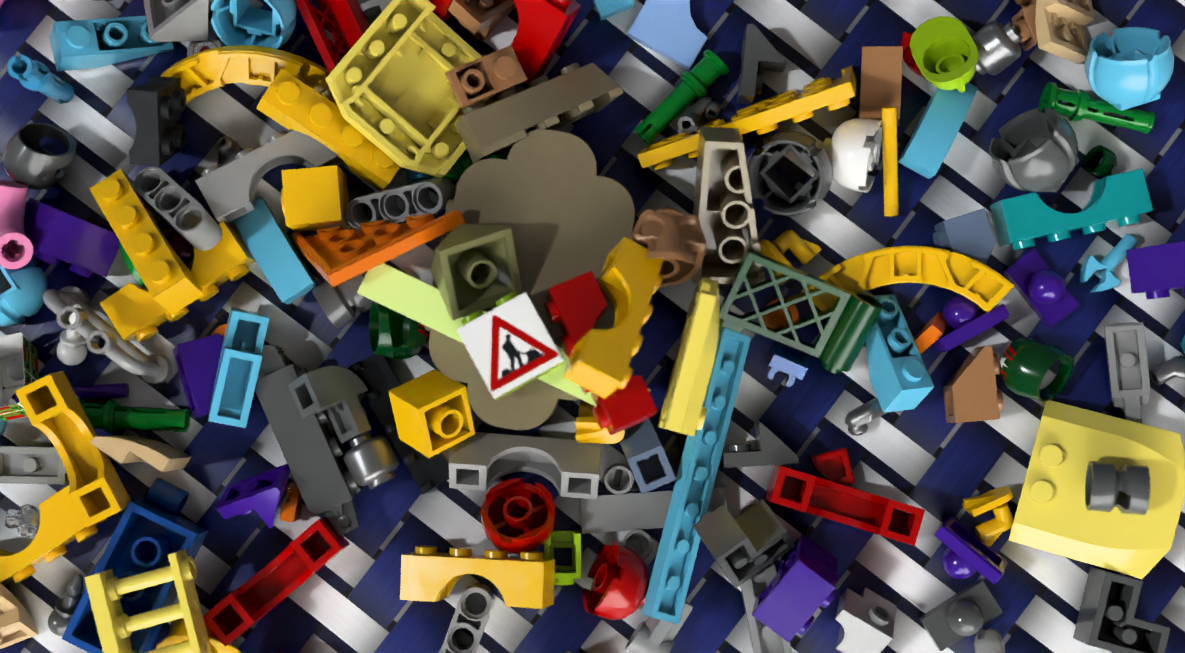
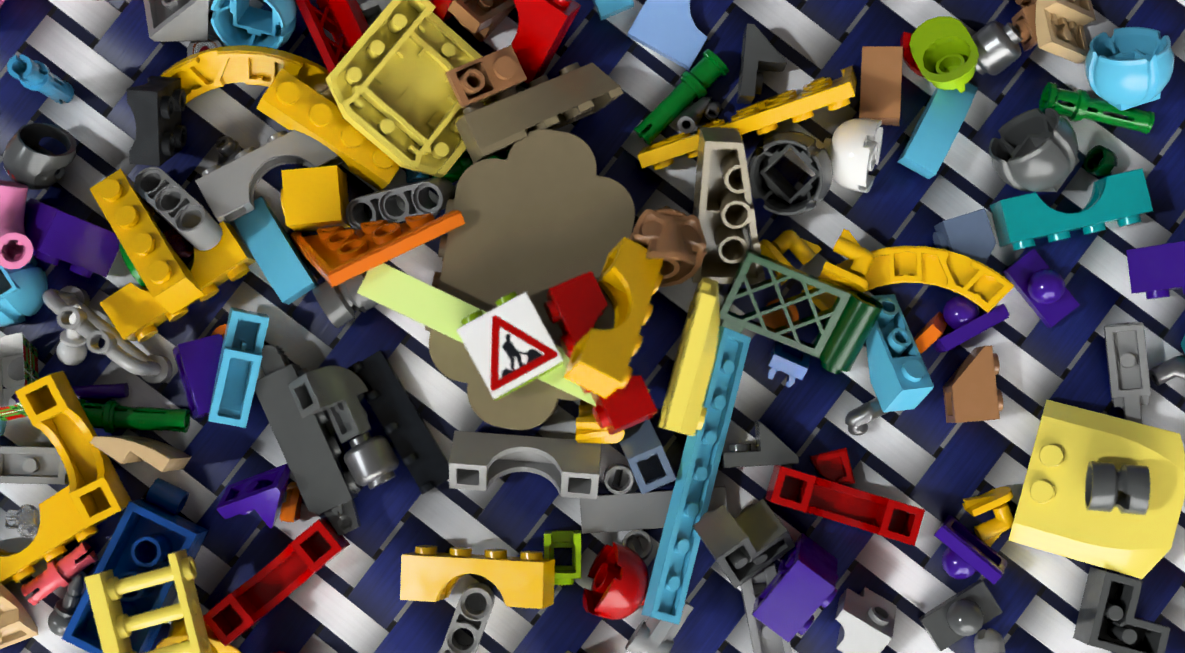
(59, 573): none -> coral pin
(102, 42): medium azure slope -> none
(394, 333): dark green helmet -> none
(432, 413): yellow head -> none
(475, 268): olive slope -> none
(518, 515): red cylinder -> none
(862, 259): none -> yellow piece
(890, 161): yellow bar -> none
(1026, 363): dark green helmet -> none
(1107, 265): medium azure bar -> none

